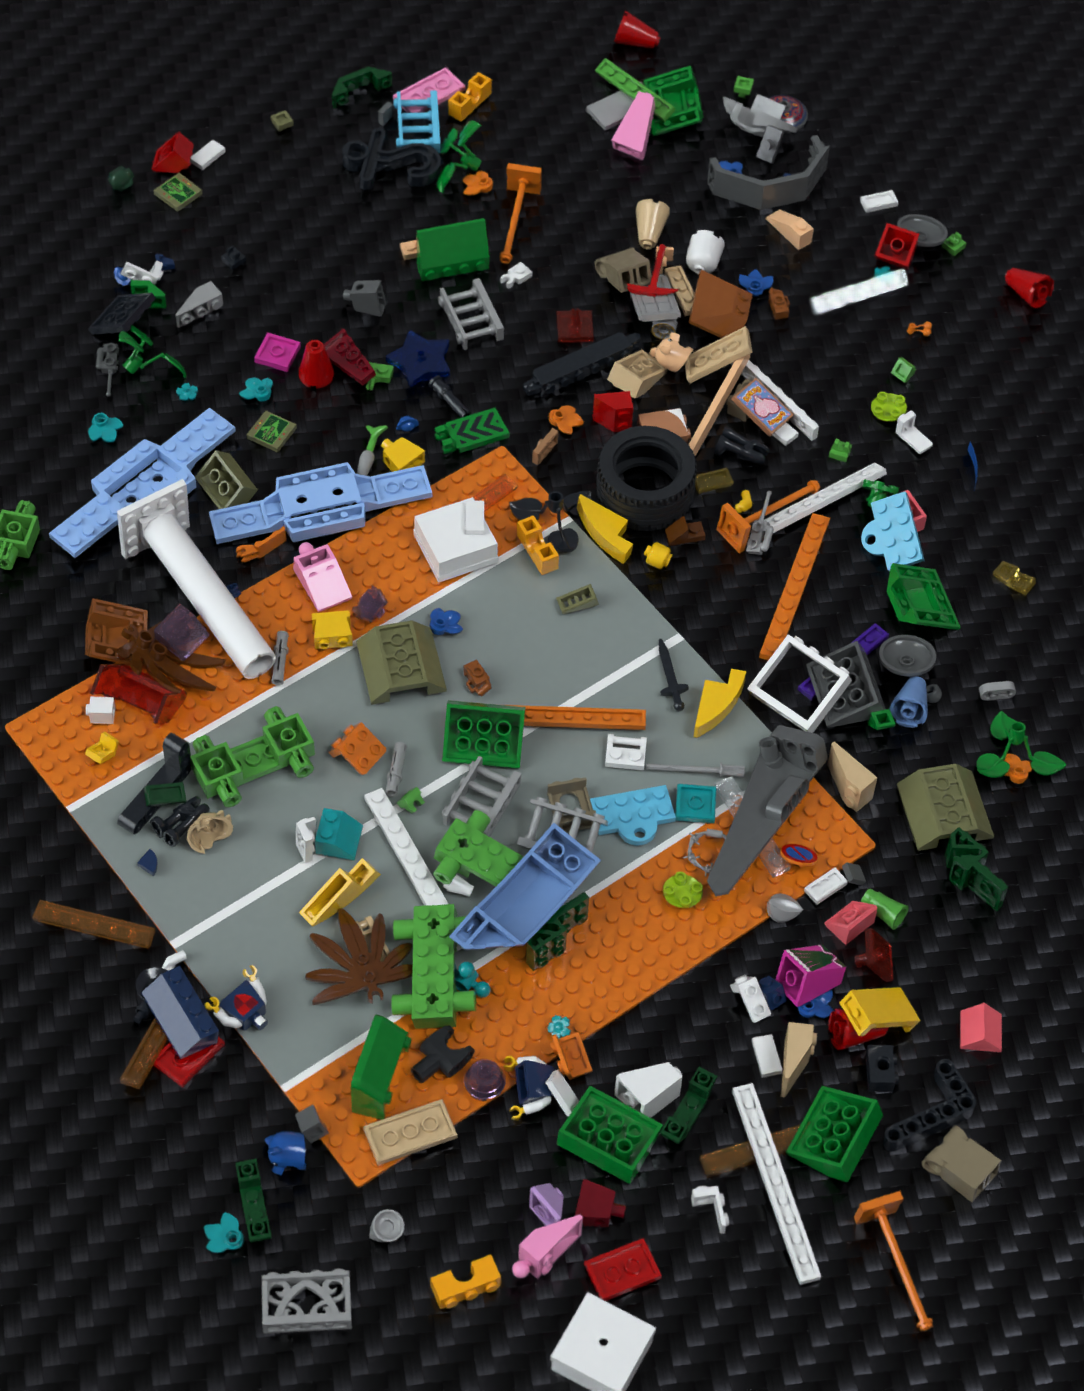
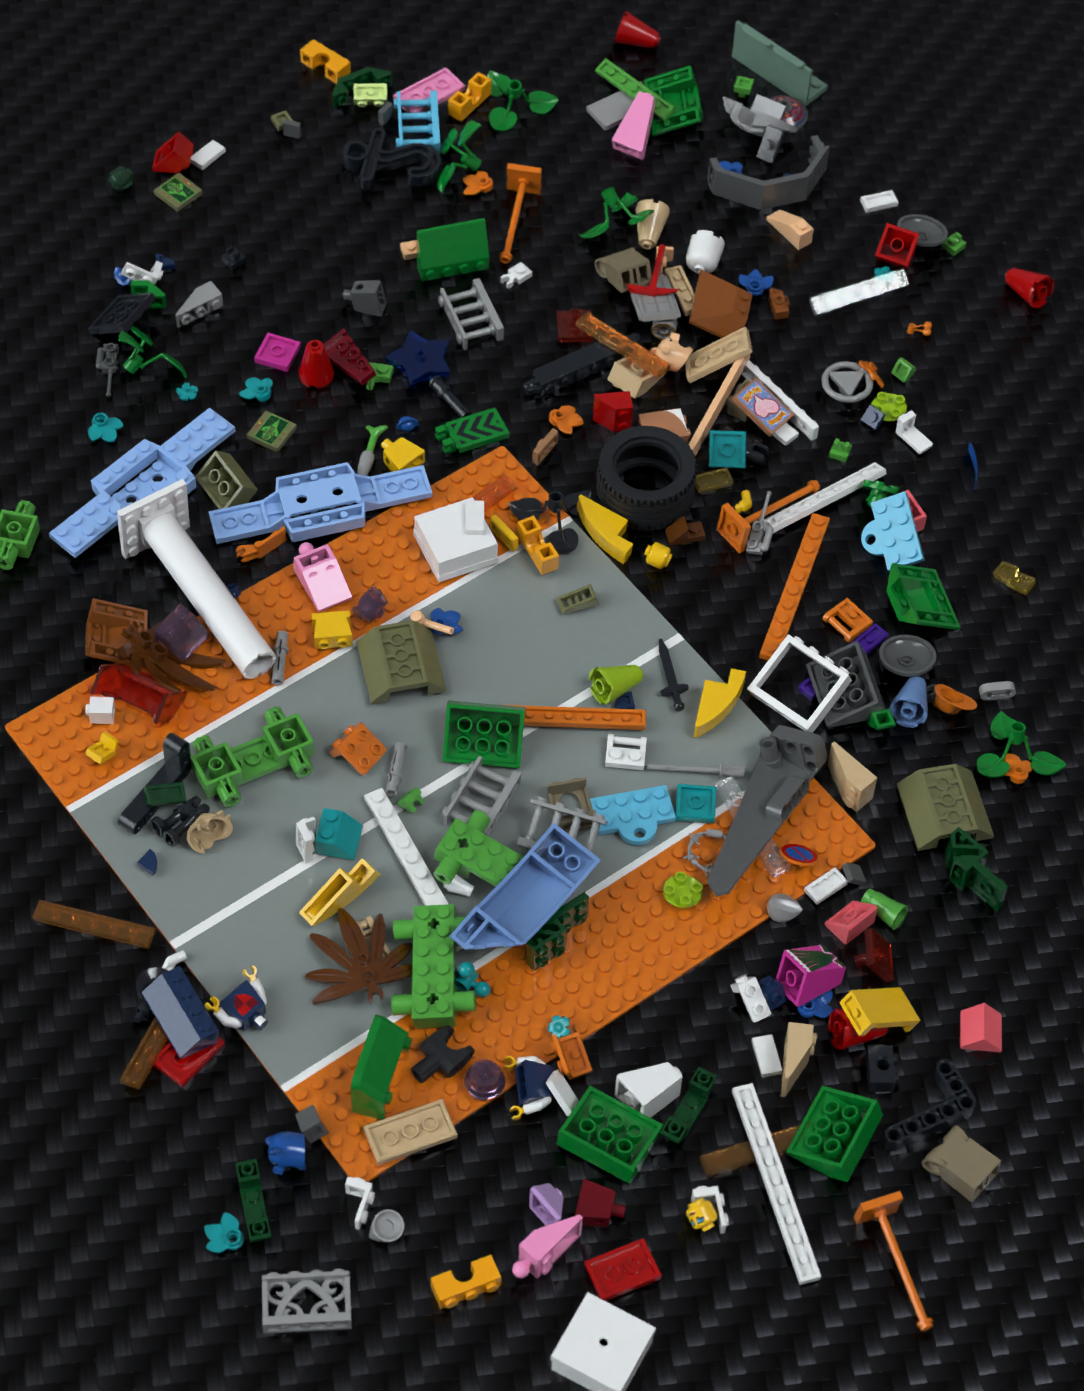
(292, 129): none -> dark grey tile
(317, 54): none -> light orange arch
(359, 1187): none -> white bracket
(370, 95): none -> yellowish green bracket
(418, 616): none -> light nougat piece
(477, 678): dark orange piece -> none
(503, 119): none -> green plant
(504, 533): none -> yellow tile
(612, 200): none -> green plant
(613, 681): none -> lime cone
(622, 344): none -> clear orange tile
(626, 701): none -> dark blue tile
(701, 1214): none -> yellow head
(727, 449): none -> teal tile
(775, 64): none -> sand green piece
(846, 381): none -> light grey piece
(851, 616): none -> orange plate
(871, 368): none -> orange plate
(873, 416): none -> plate
(952, 701): none -> orange piece

